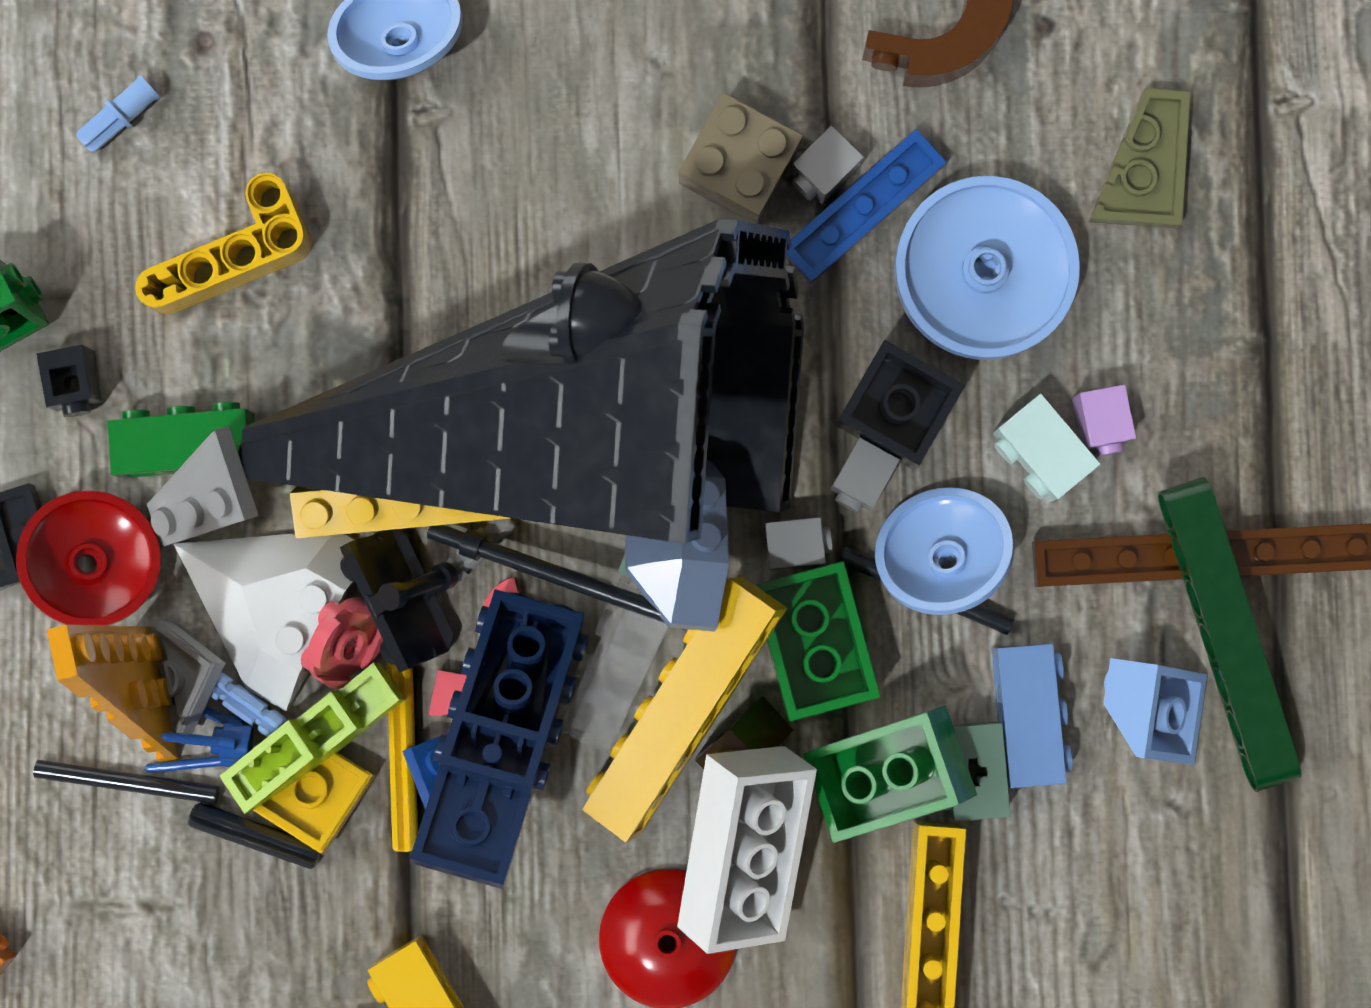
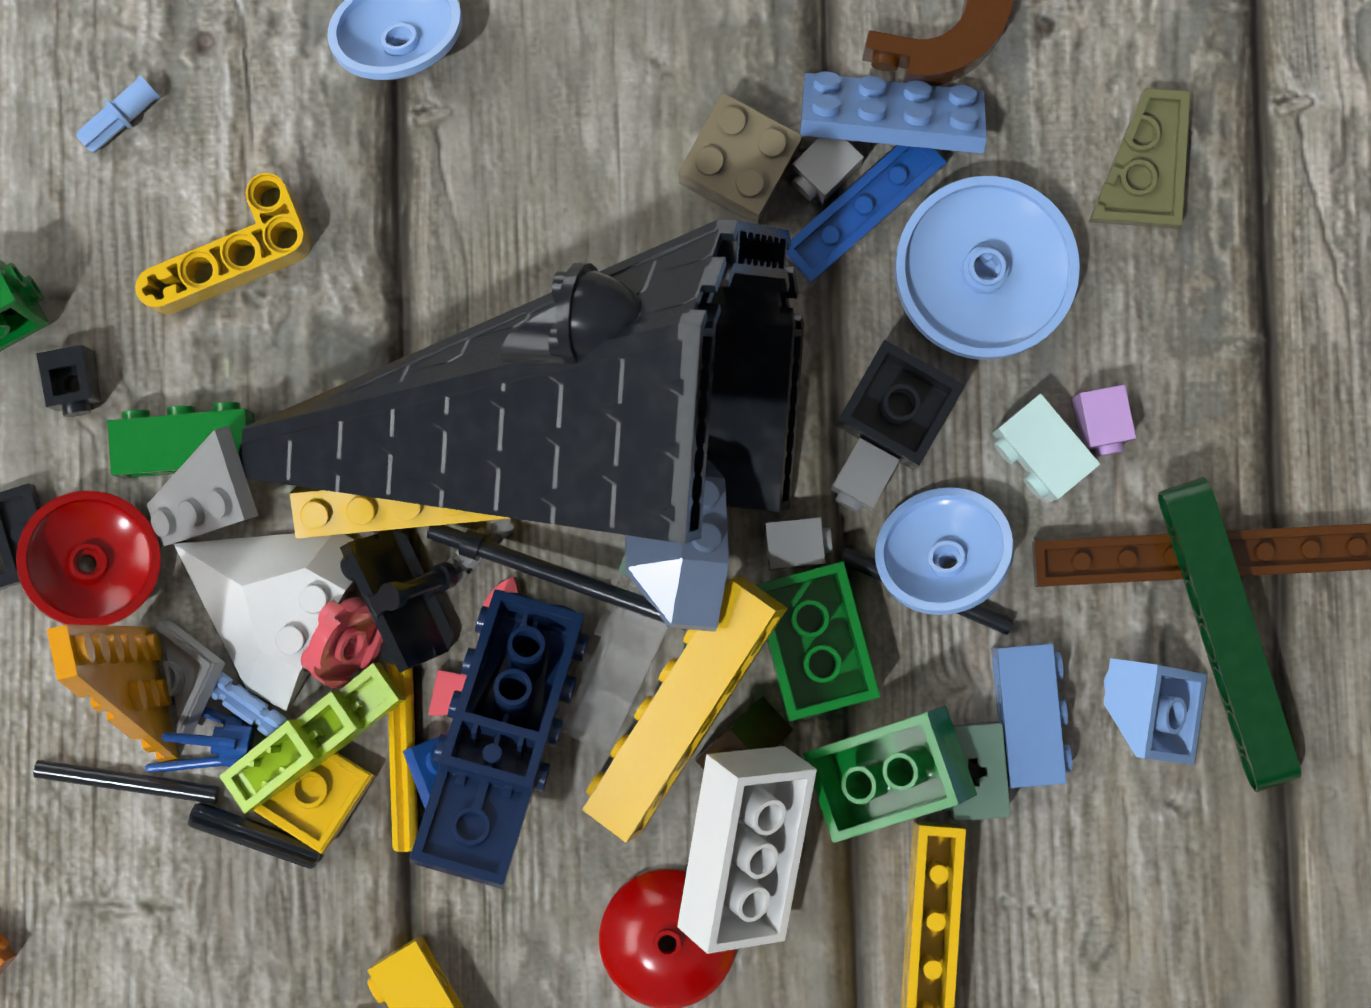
(893, 112): none -> medium blue plate

